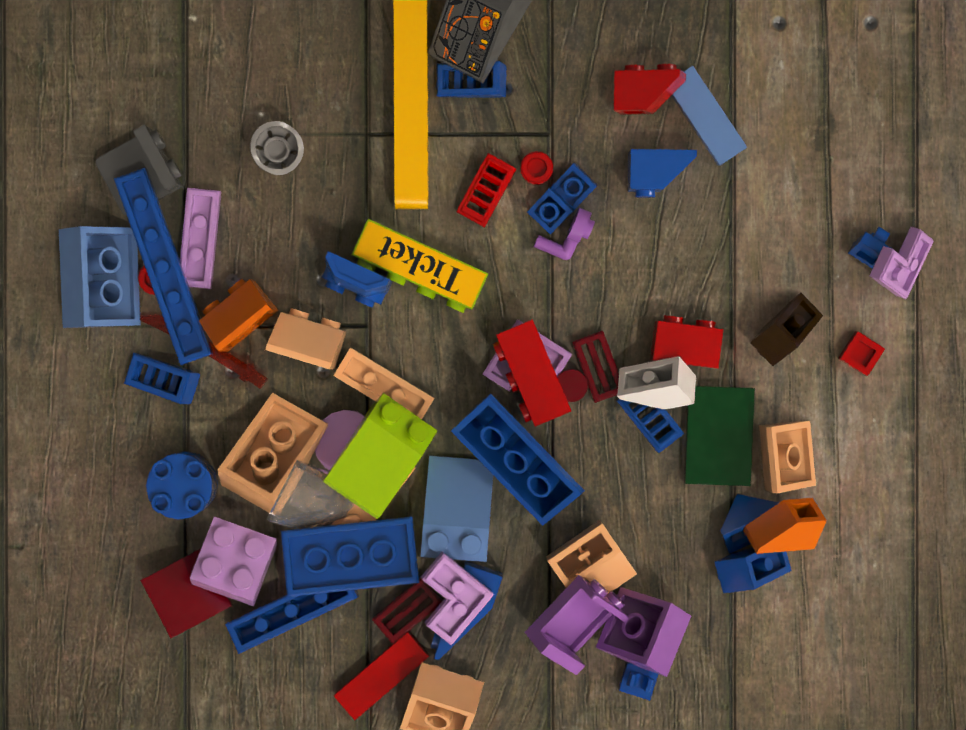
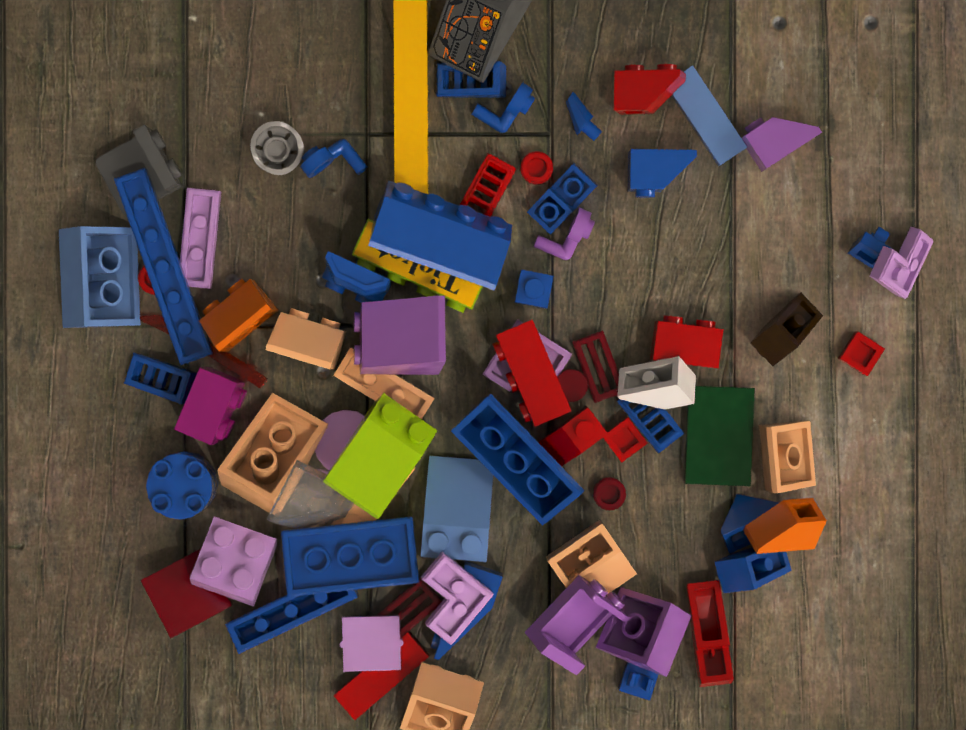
(211, 405): none -> magenta brick
(318, 159): none -> blue plate
(371, 643): none -> lavender piece
(401, 336): none -> medium lavender slope
(440, 234): none -> blue slope
(519, 103): none -> blue plate
(534, 289): none -> blue brick
(573, 436): none -> red slope
(581, 117): none -> blue bar
(609, 493): none -> dark red tile
(624, 439): none -> red tile
(709, 633): none -> red slope
(776, 139): none -> medium lavender slope

